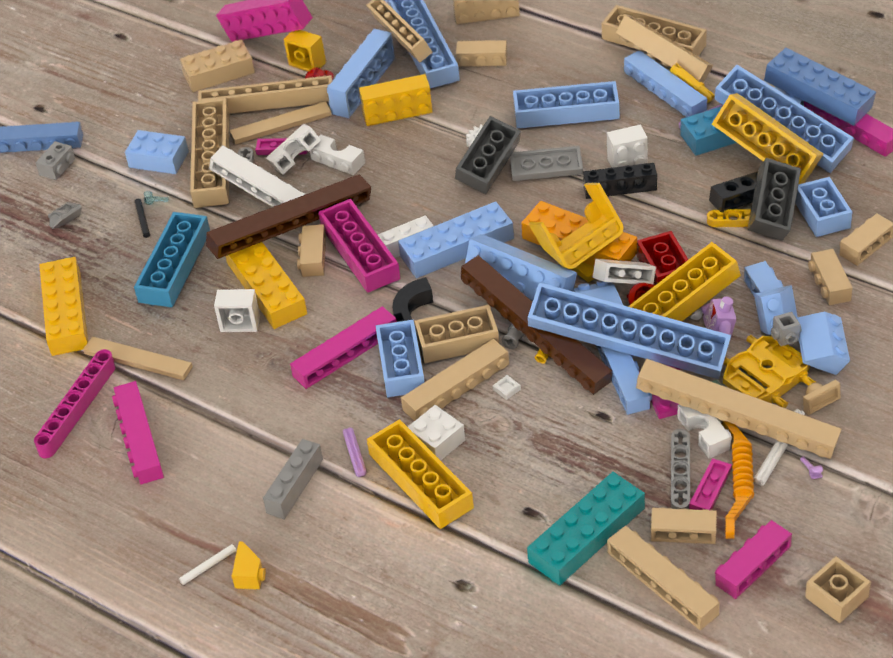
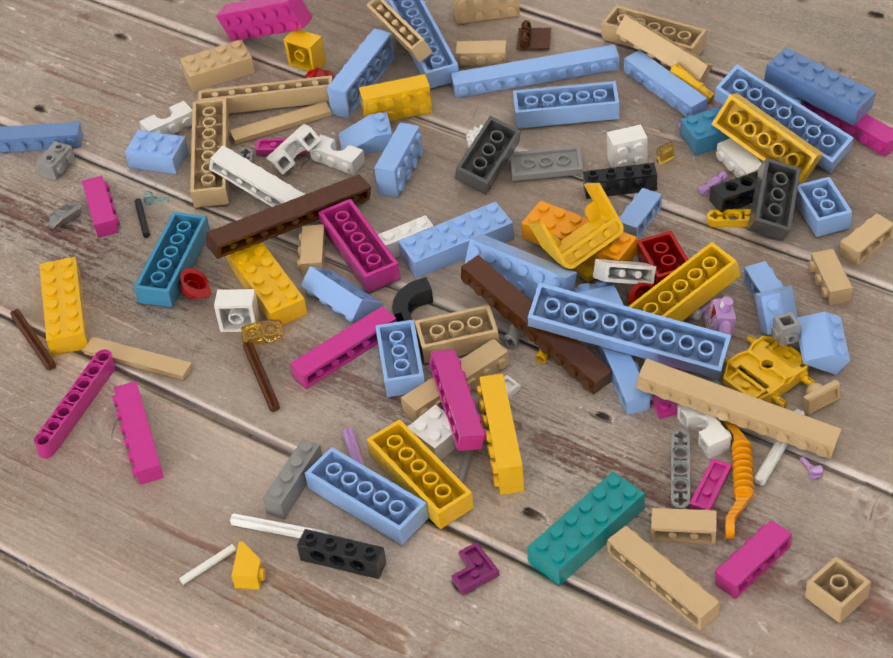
(33, 339): none -> reddish brown axle
(100, 207): none -> dark pink brick
(179, 120): none -> white arch
(194, 284): none -> red piece
(261, 376): none -> reddish brown axle
(263, 330): none -> clear yellow slope
(270, 526): none -> white axle
(339, 294): none -> light blue slope
(341, 553): none -> black brick
(367, 495): none -> light blue brick
(368, 134): none -> light blue slope
(398, 160): none -> light blue brick
(457, 400): none -> dark pink brick
(465, 465): none -> light grey bar
(478, 570): none -> magenta plate
(500, 434): none -> yellow brick
(533, 37): none -> reddish brown hinge
(535, 71): none -> light blue brick
(641, 212): none -> light blue brick
(665, 152): none -> clear yellow tile
(705, 188): none -> lavender axle
(737, 158): none -> white brick

